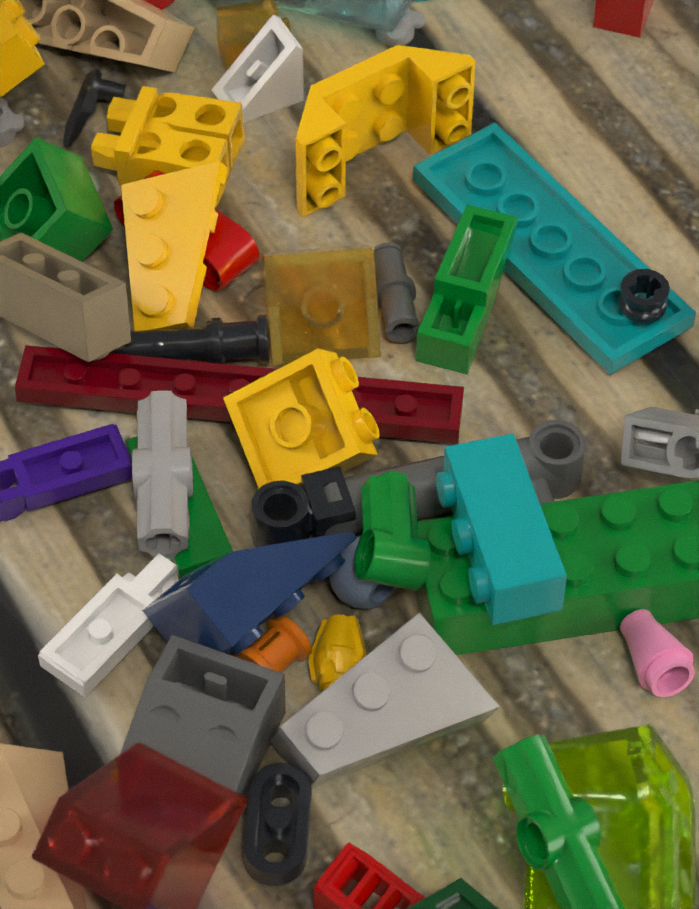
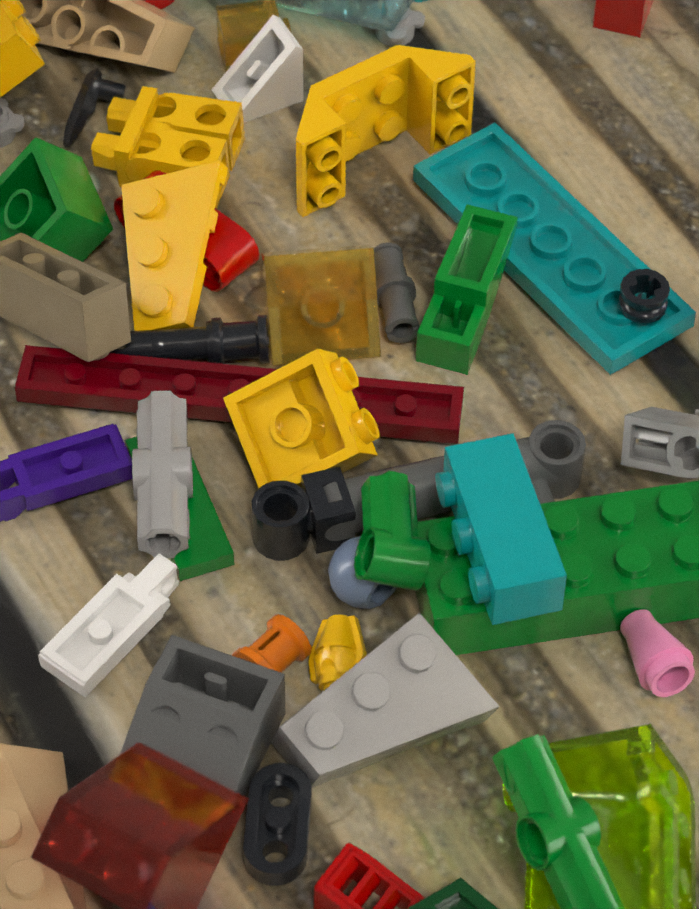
(239, 591): dark blue slope -> none

